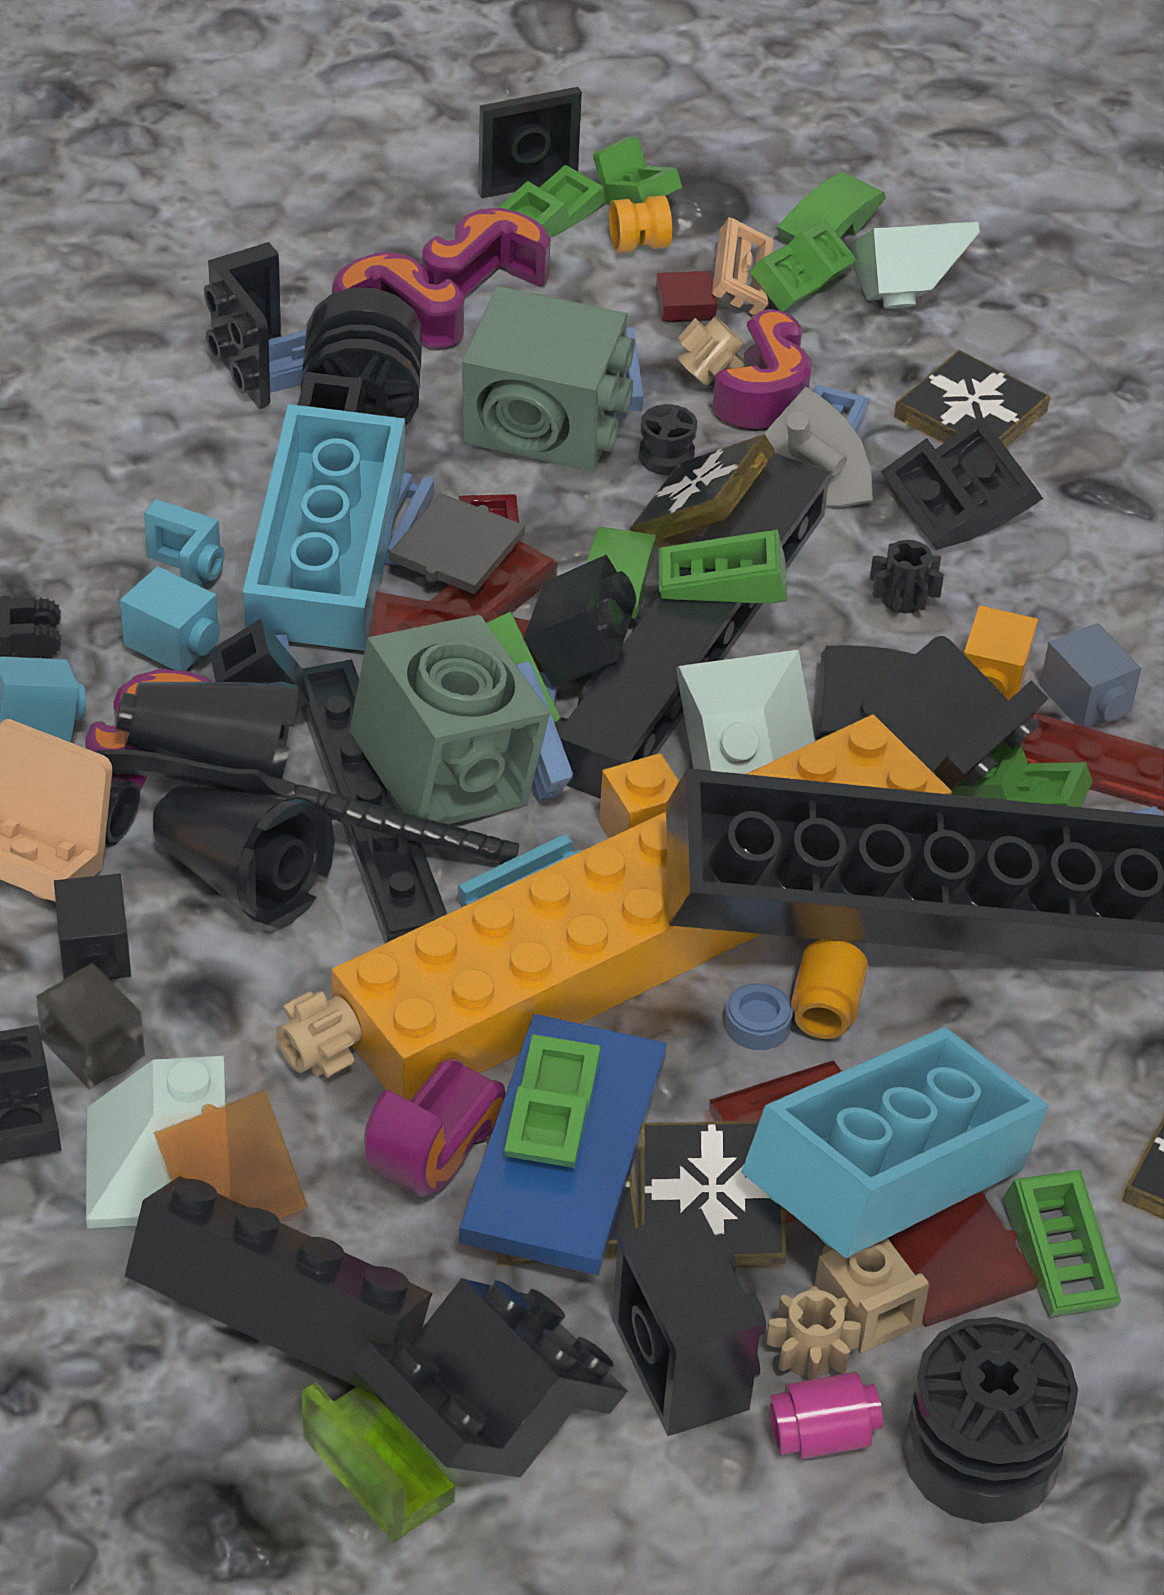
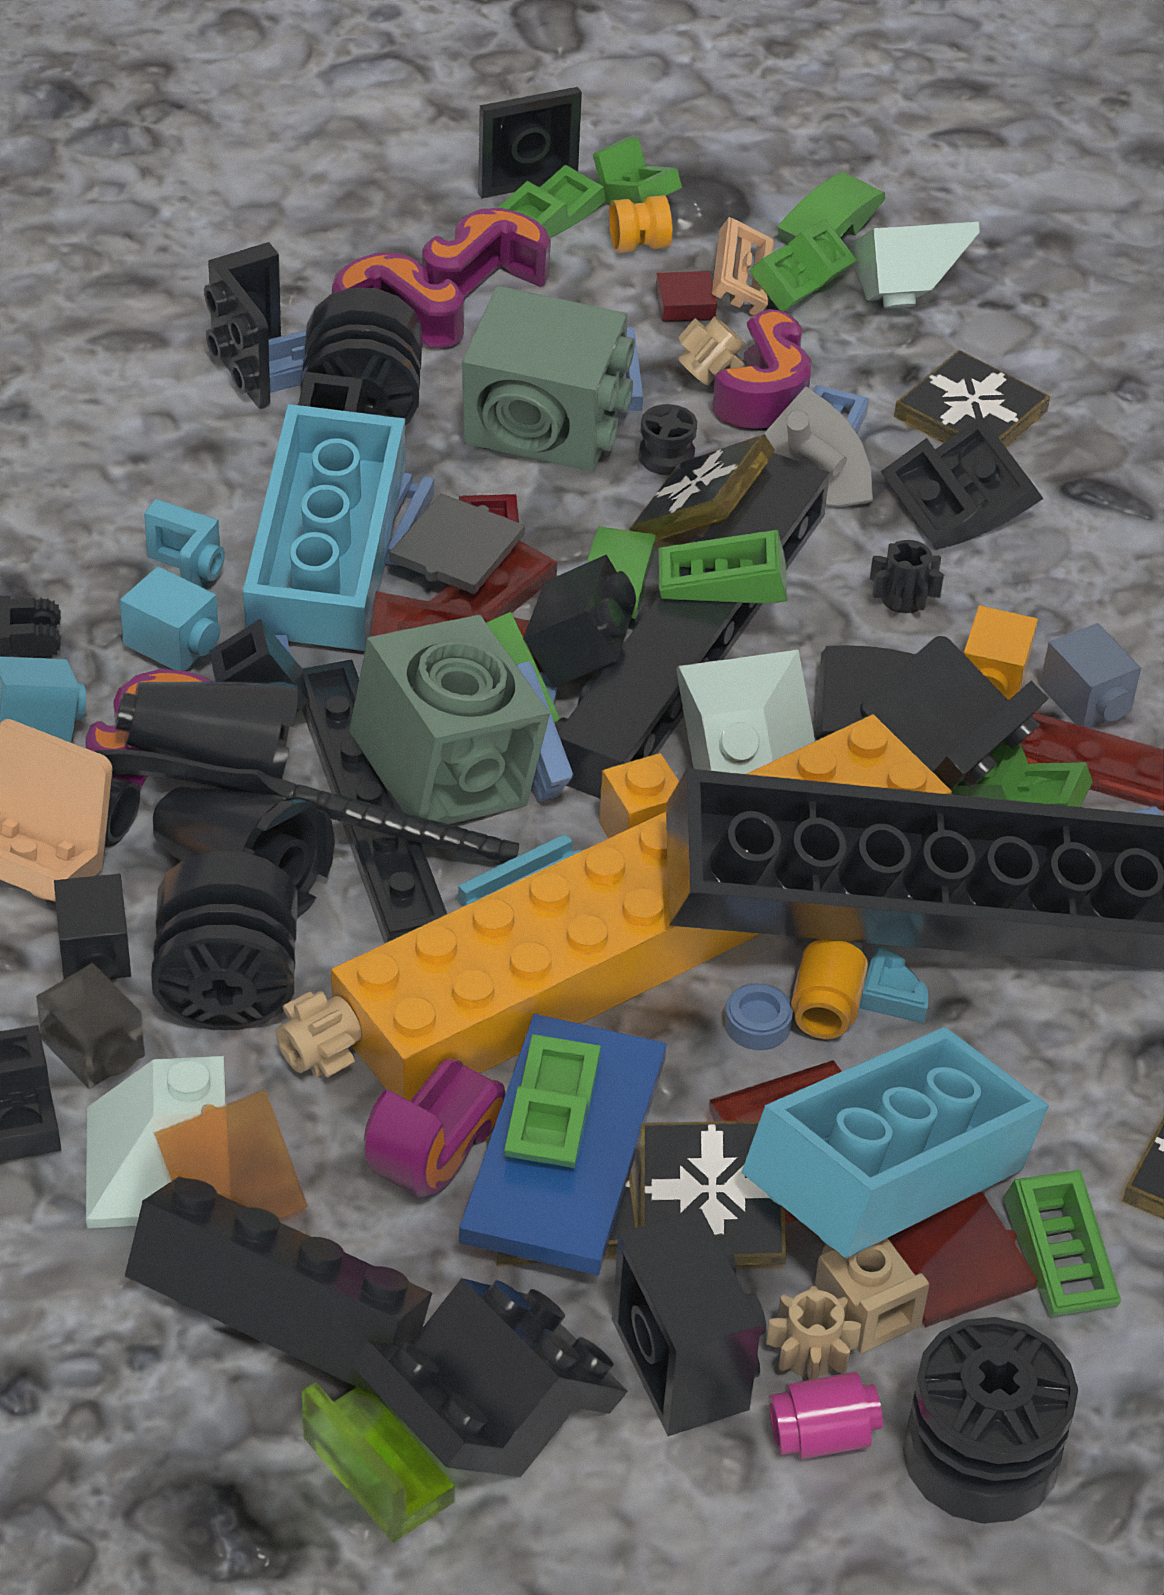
(225, 940): none -> black wheel
(894, 988): none -> medium azure tile

